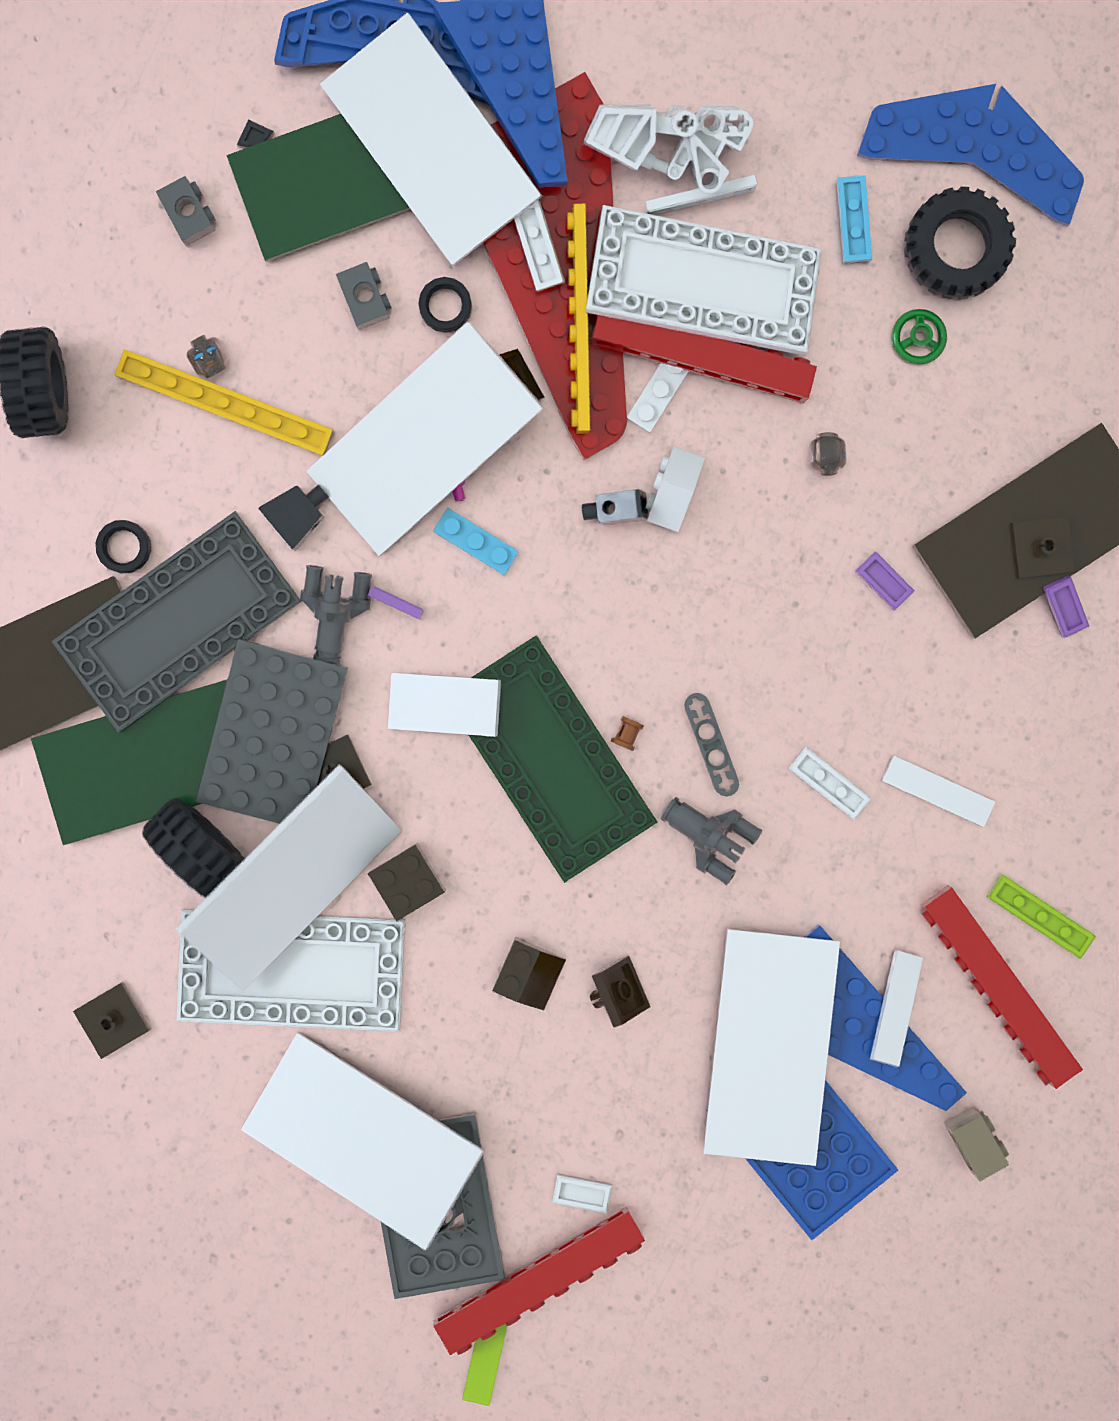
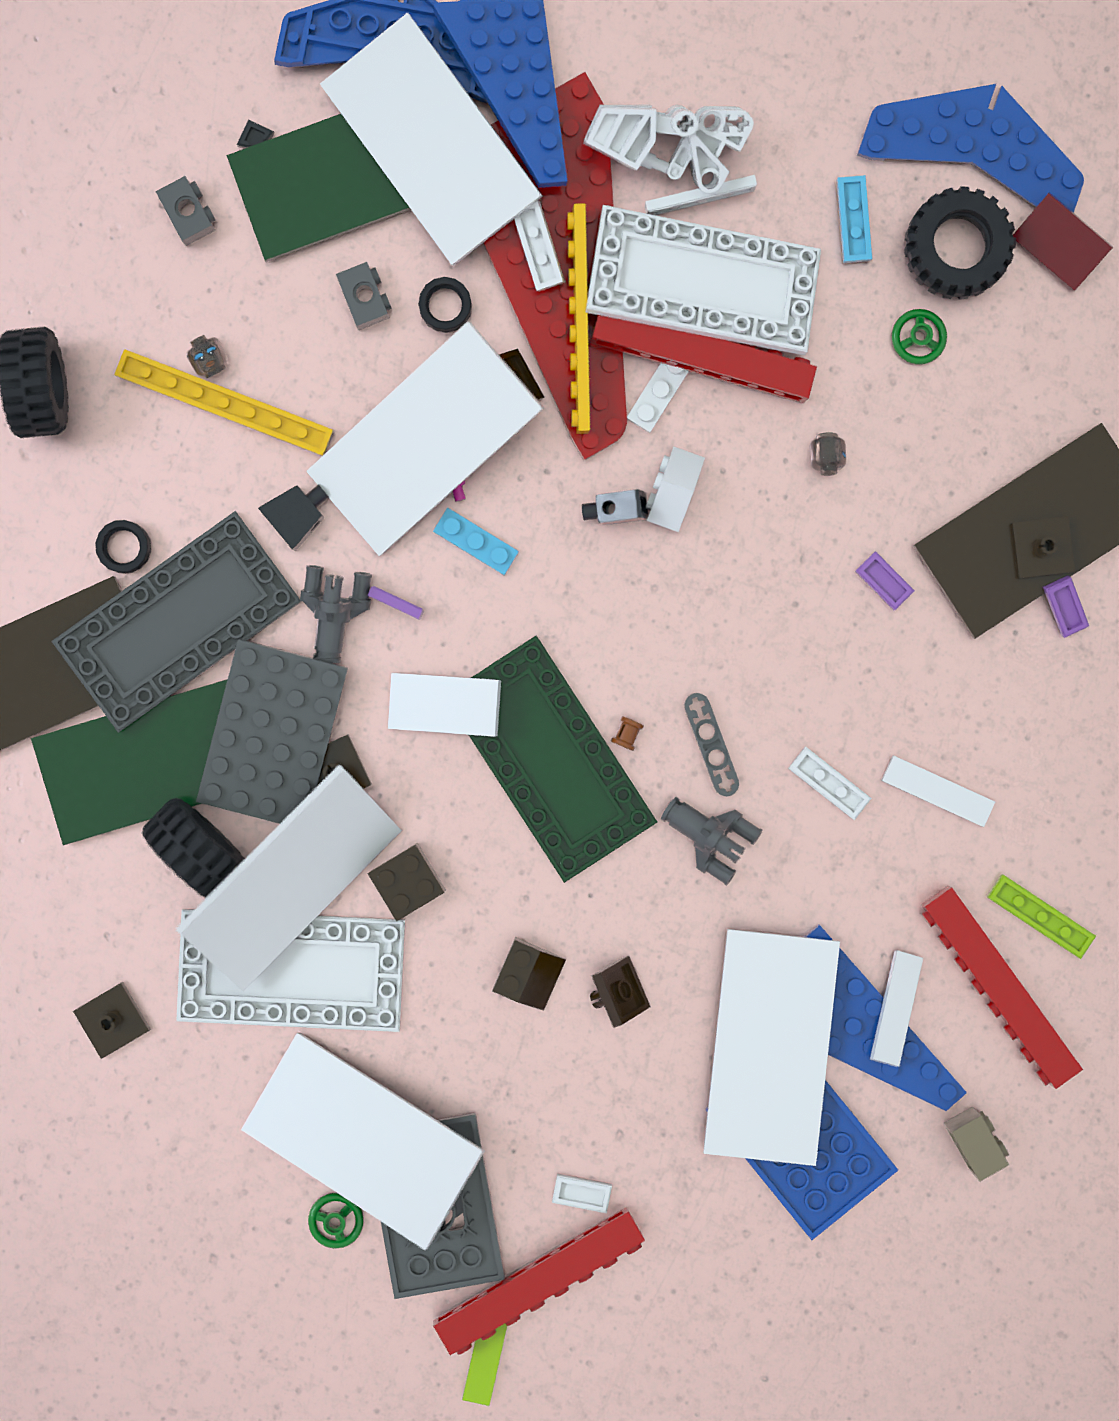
(336, 1231): none -> green piece
(1062, 241): none -> dark red tile

